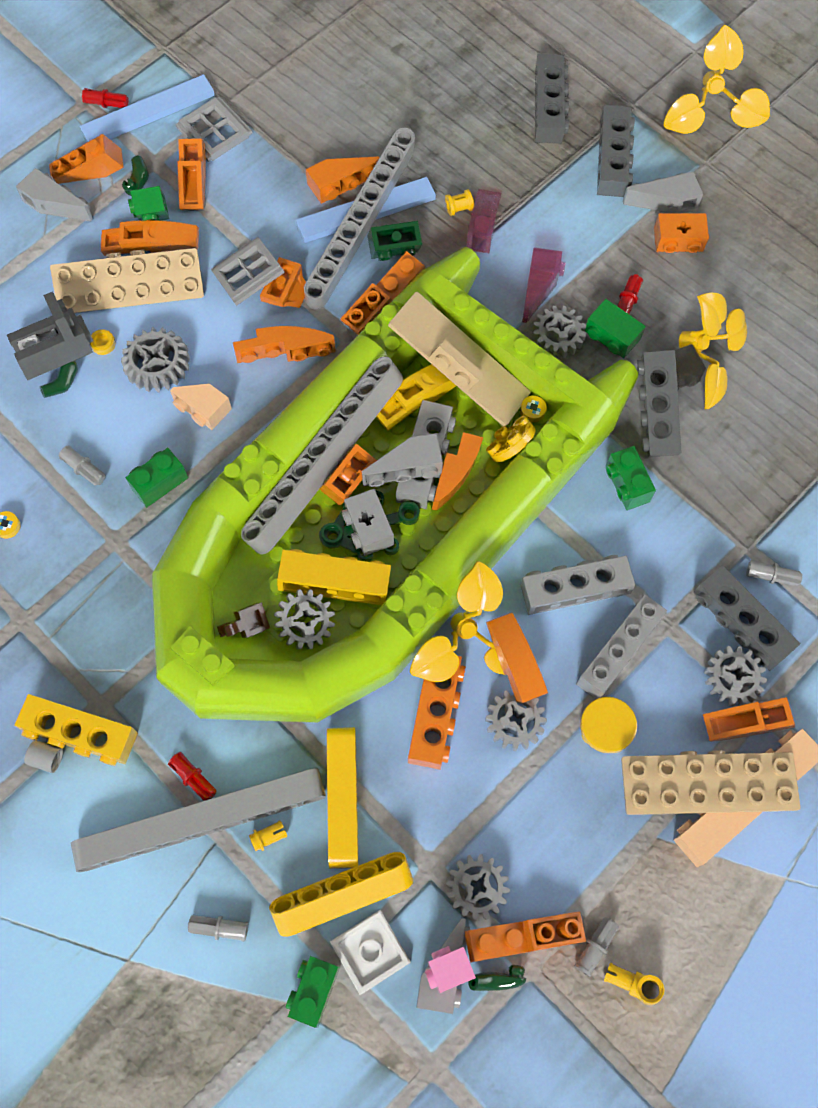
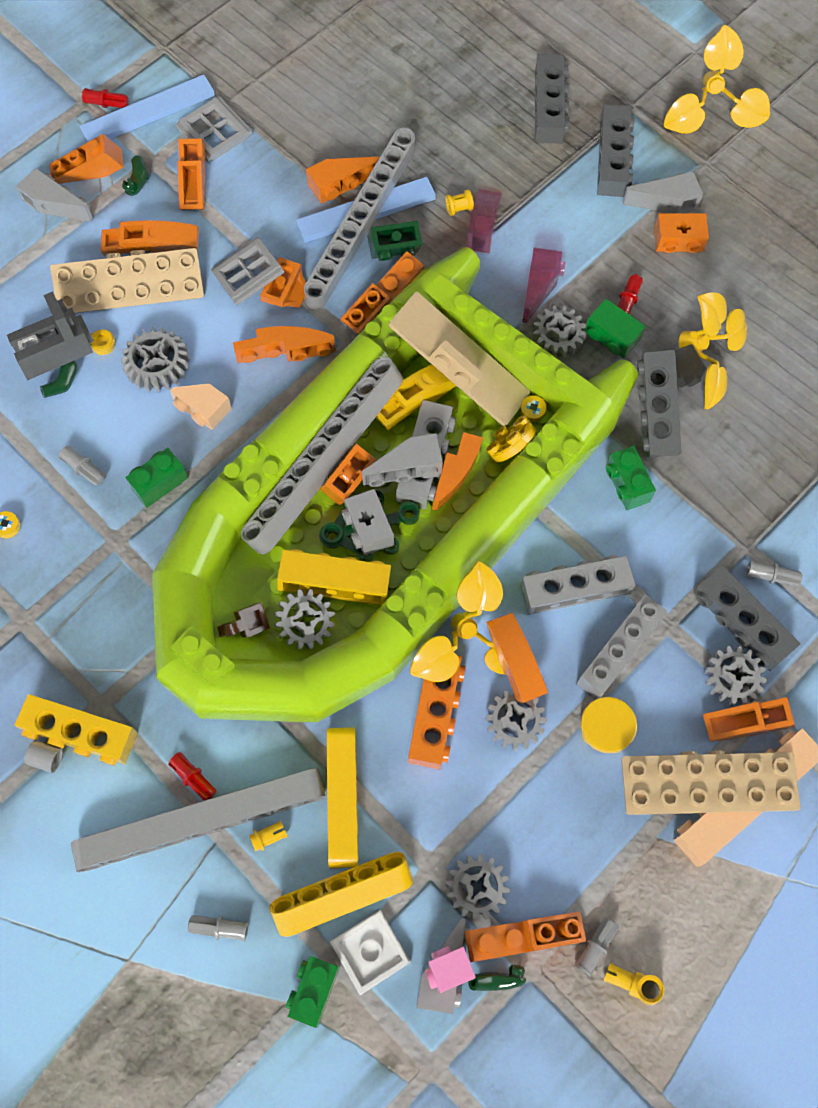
(148, 204): green brick -> none

